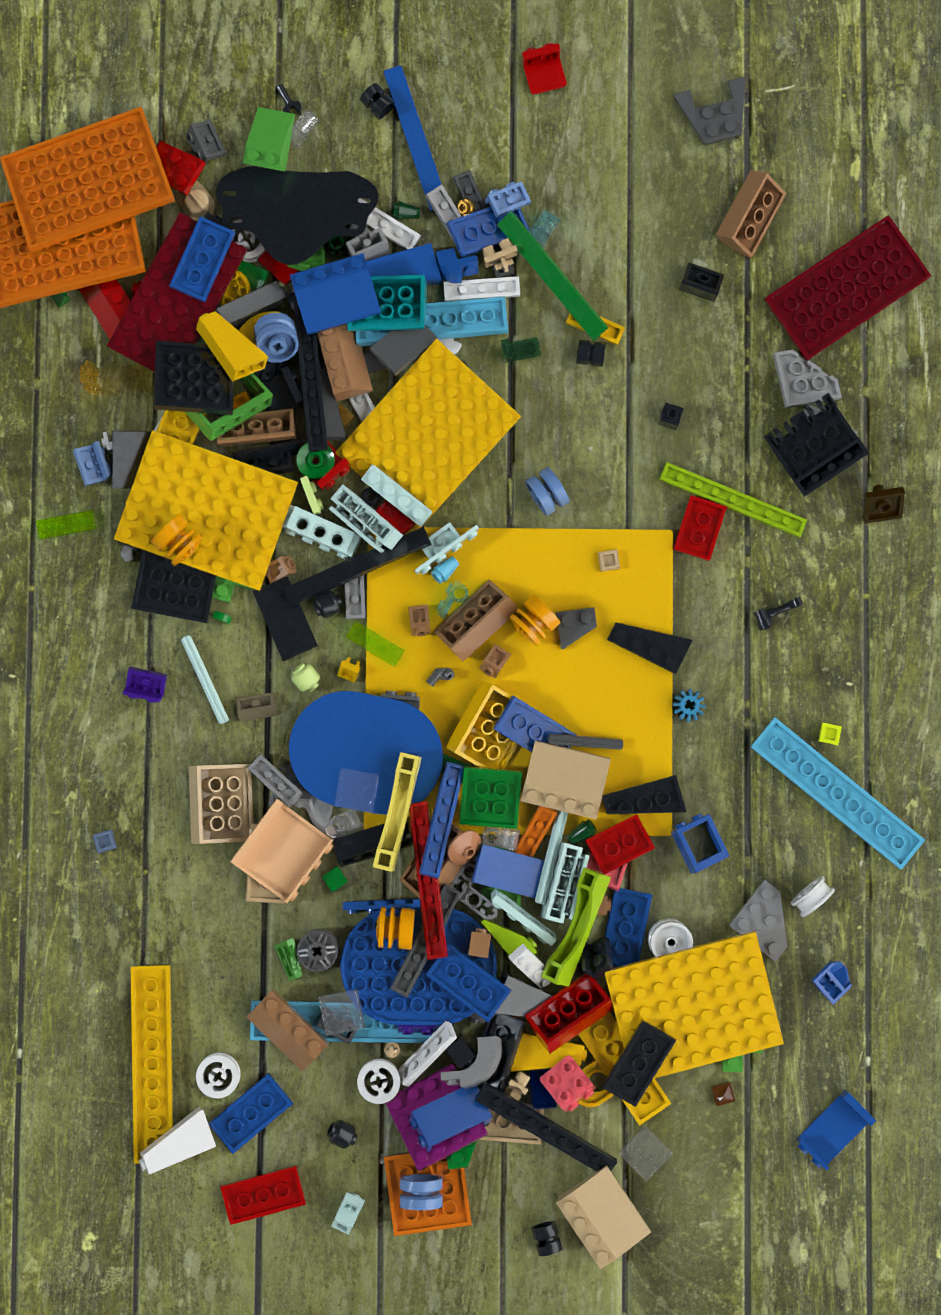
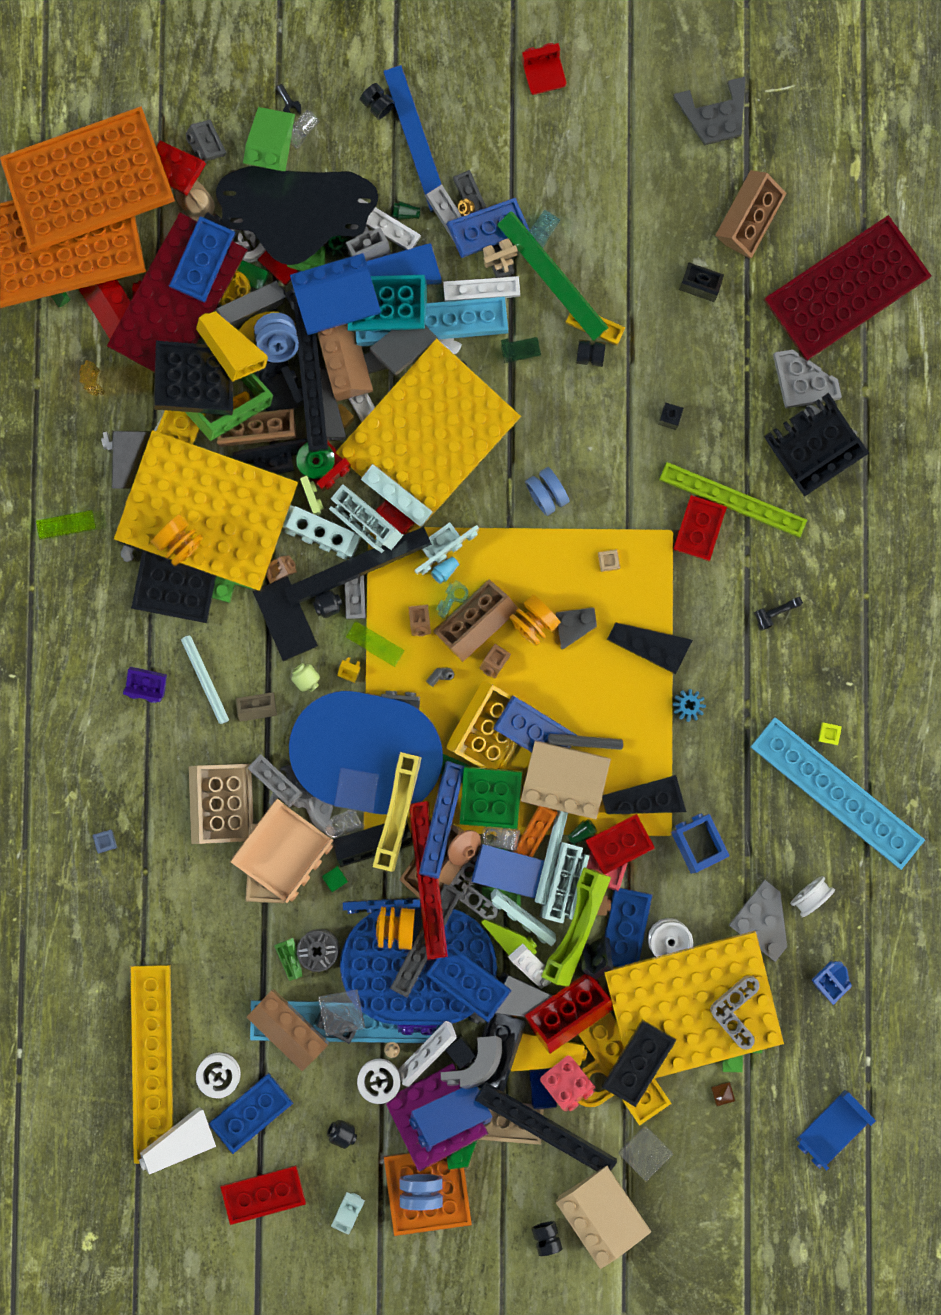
(92, 464): medium blue bracket -> none
(221, 617): green tile -> none
(366, 492): black plate -> none
(454, 269): blue brick -> none
(479, 943): medium nougat brick -> none
(508, 199): medium blue bracket -> none
(517, 1085): tan hips -> none
(728, 1014): none -> light grey beam
(883, 504): dark brown tile -> none

